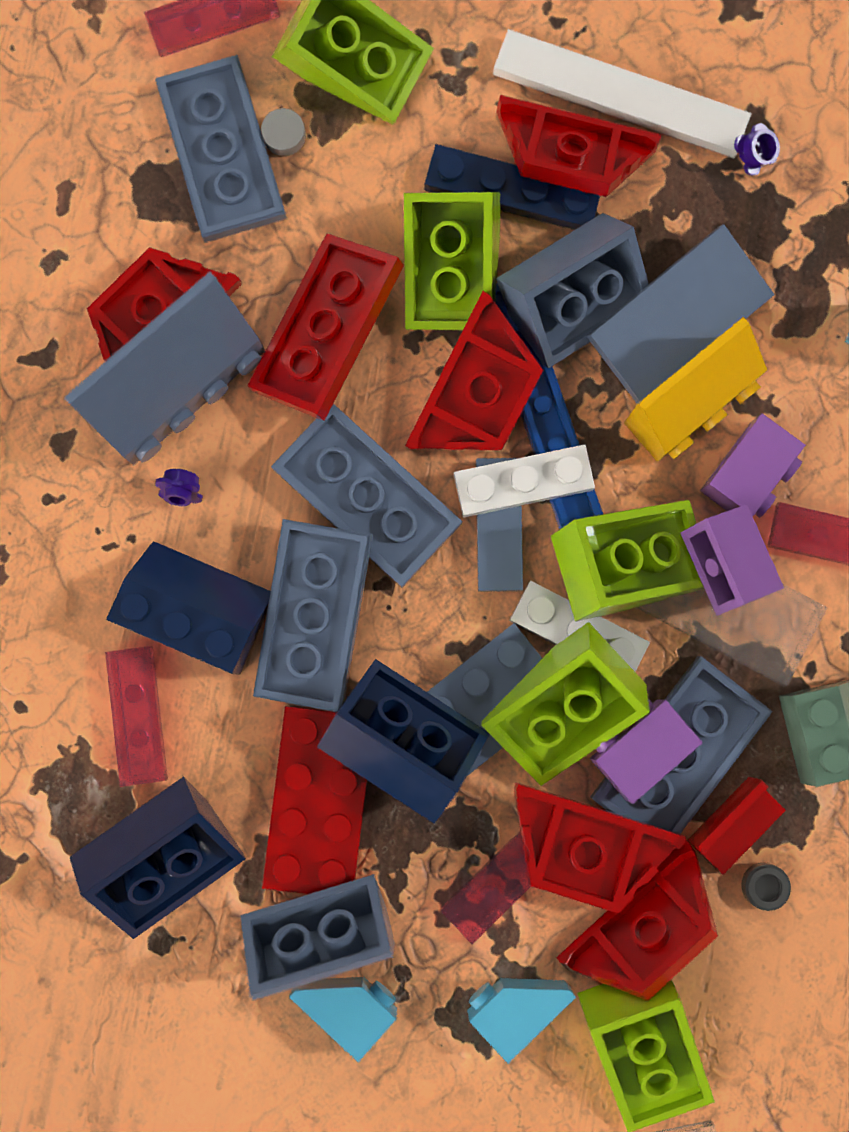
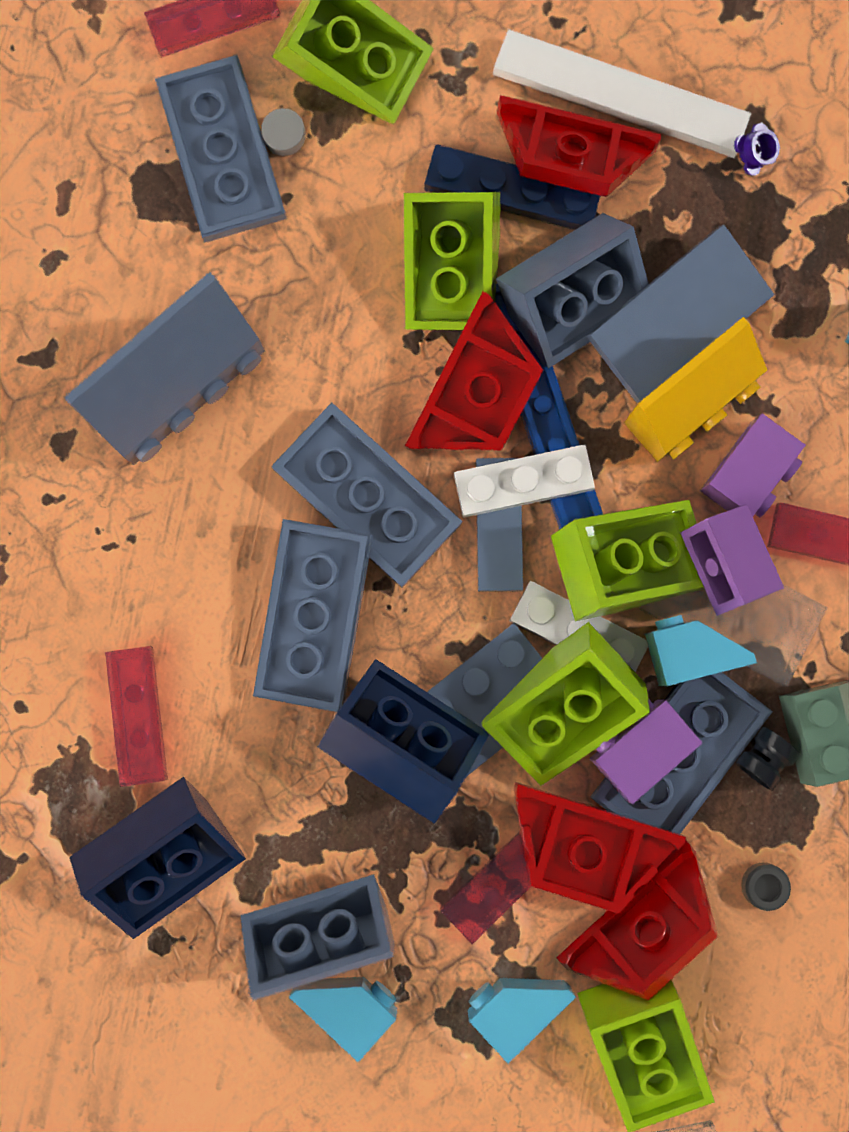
(144, 294): red wing -> none
(179, 487): dark purple plate -> none
(191, 607): dark blue slope -> none
(313, 810): red plate -> none
(325, 326): red plate -> none
(692, 651): none -> medium azure slope
(736, 824): red panel -> none
(772, 749): none -> black wheel

